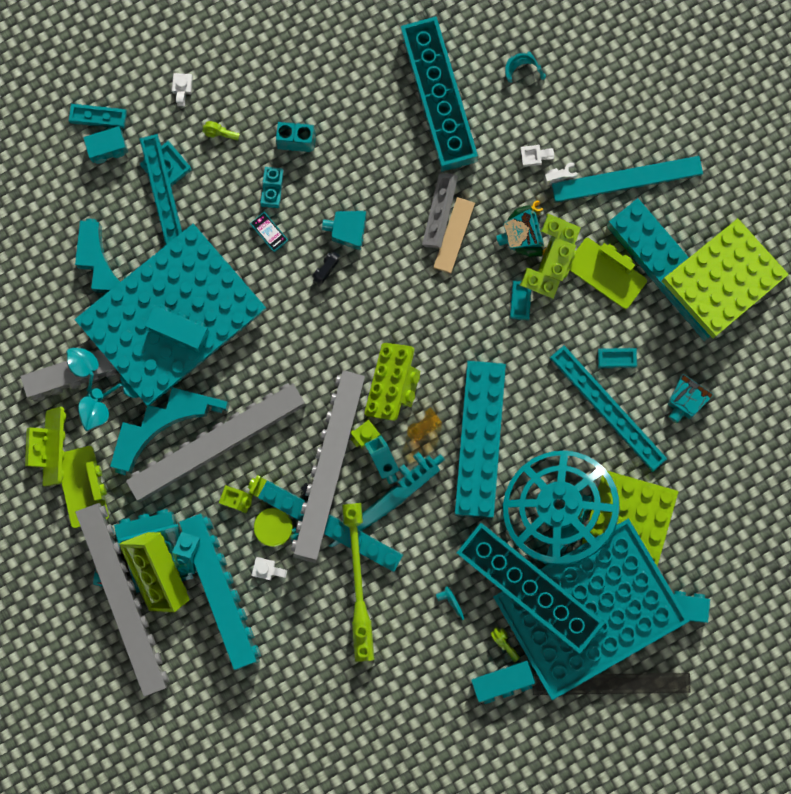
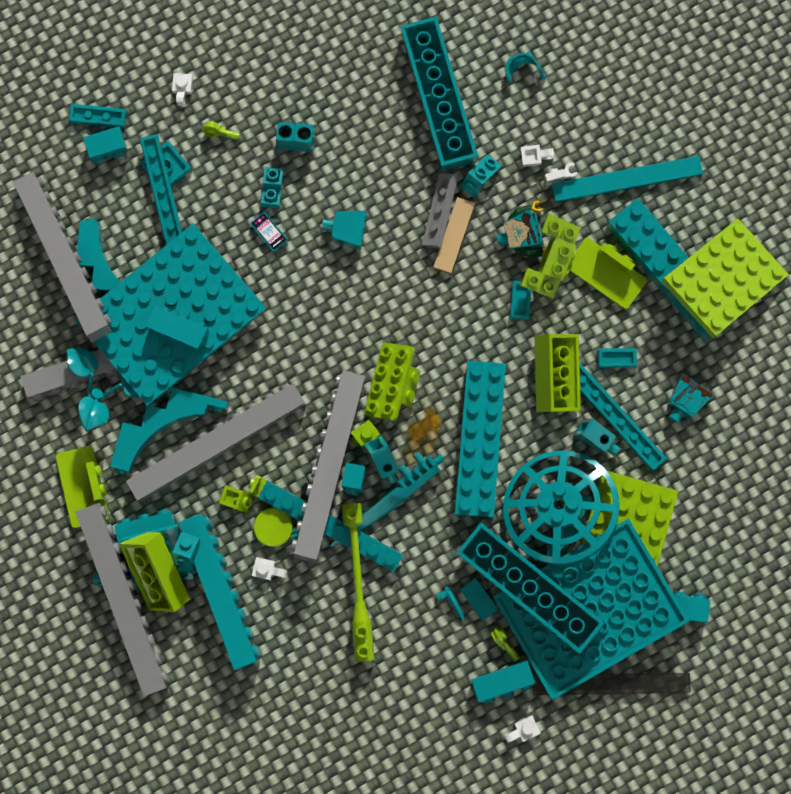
(45, 447): lime bracket -> none
(63, 257): none -> light grey brick
(330, 262): black plate -> none
(354, 479): none -> teal brick
(479, 599): none -> teal tile
(480, 175): none -> teal bracket
(525, 730): none -> white plate
(557, 372): none -> lime slope
(590, 434): none -> teal torso

